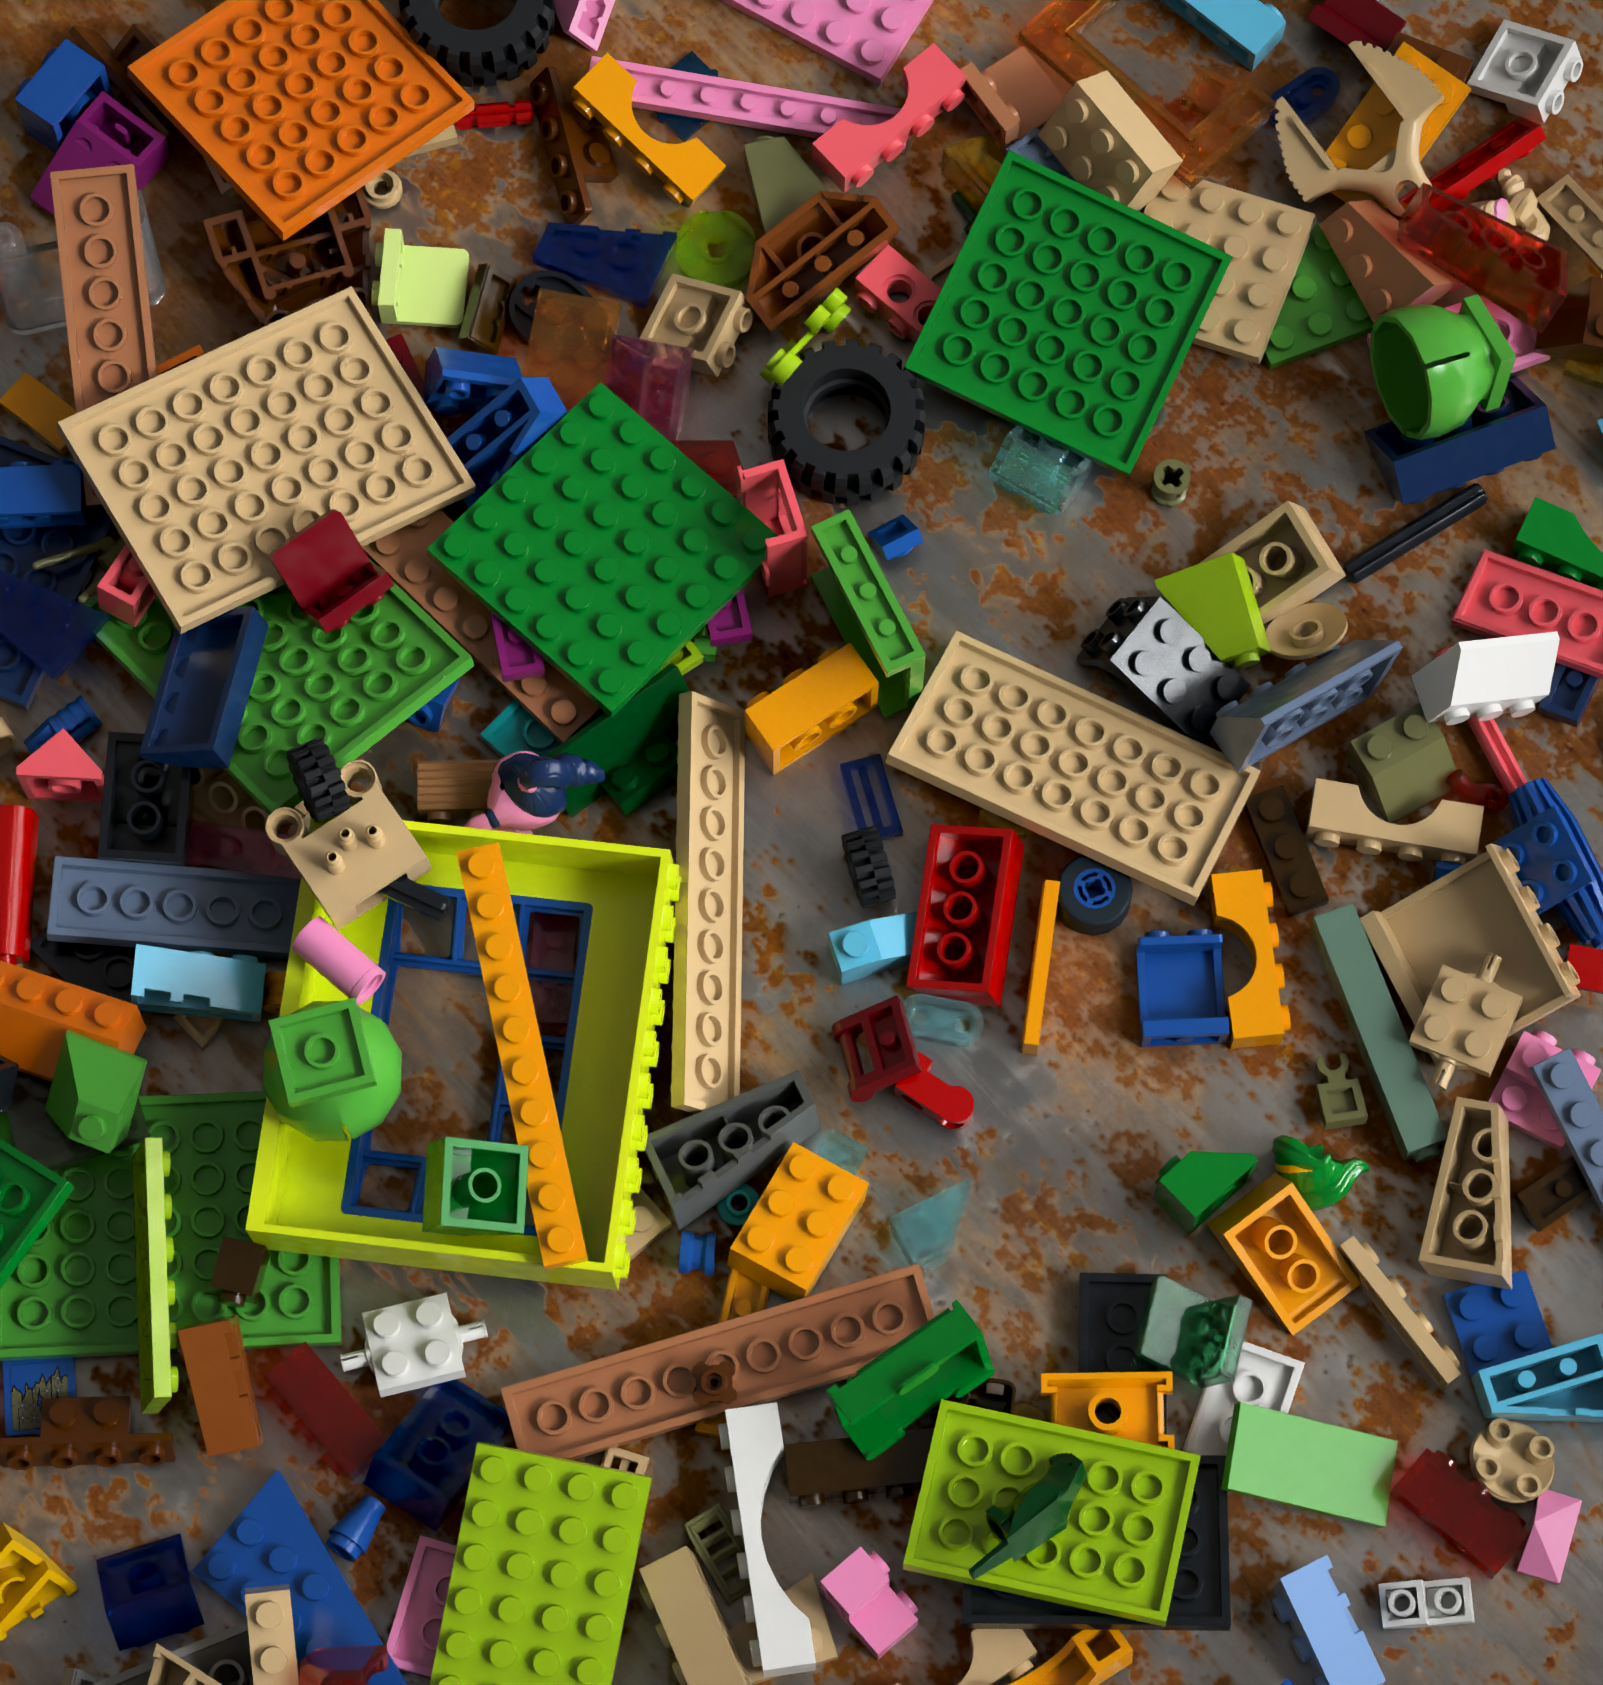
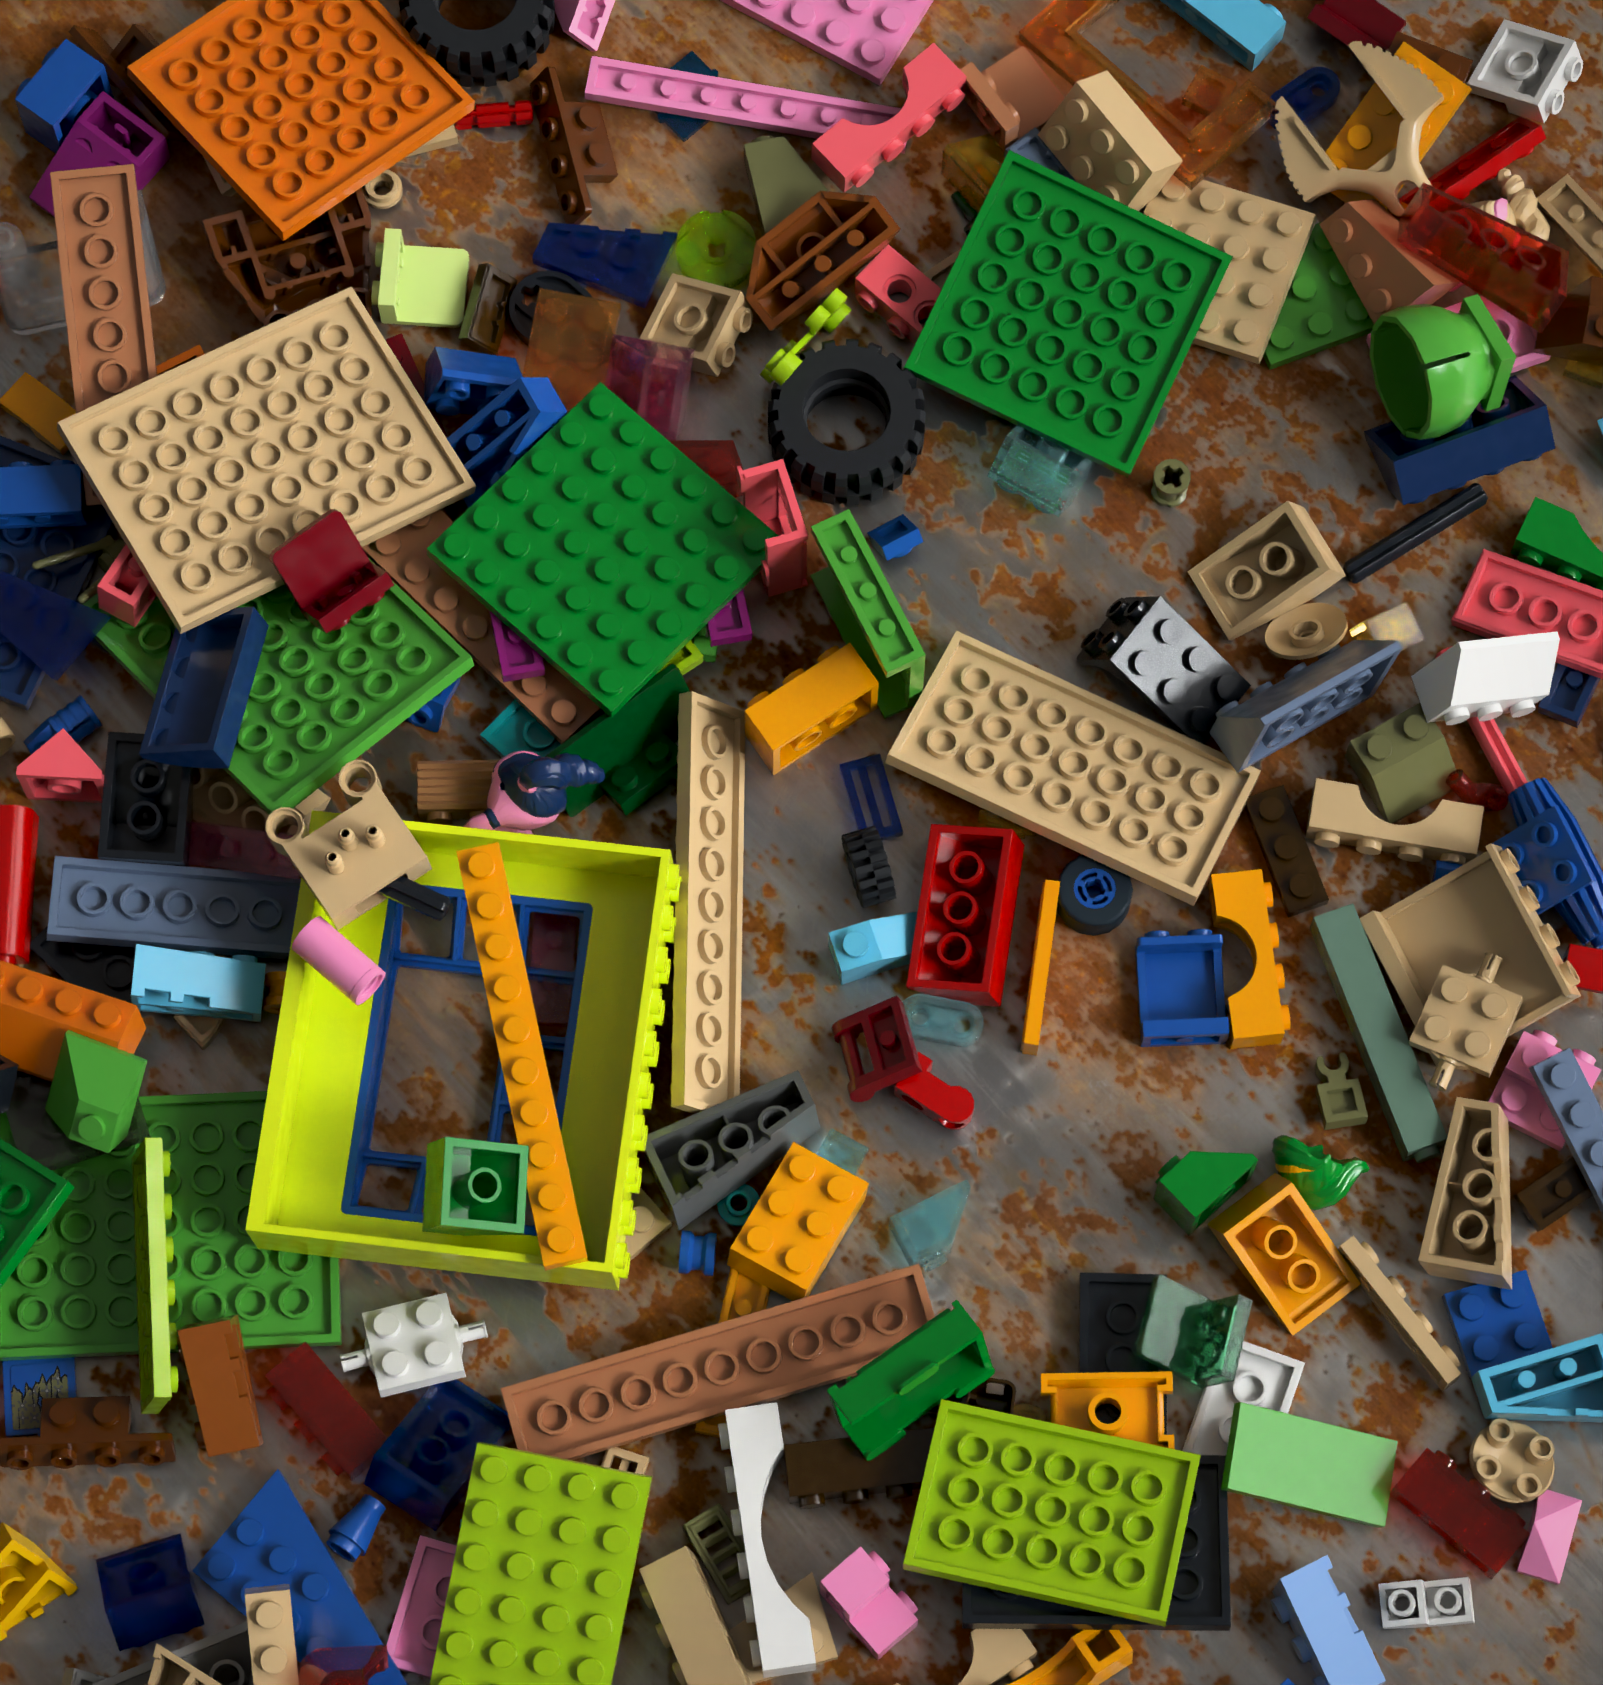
(239, 1272): dark brown brick -> none
(318, 779): black tyre -> none
(331, 1070): bright green plate -> none
(683, 167): light orange arch -> none
(705, 1392): reddish brown plate -> none
(1034, 1513): dark green animal -> none
(1221, 607): lime slope -> none
(1392, 624): none -> clear yellow brick

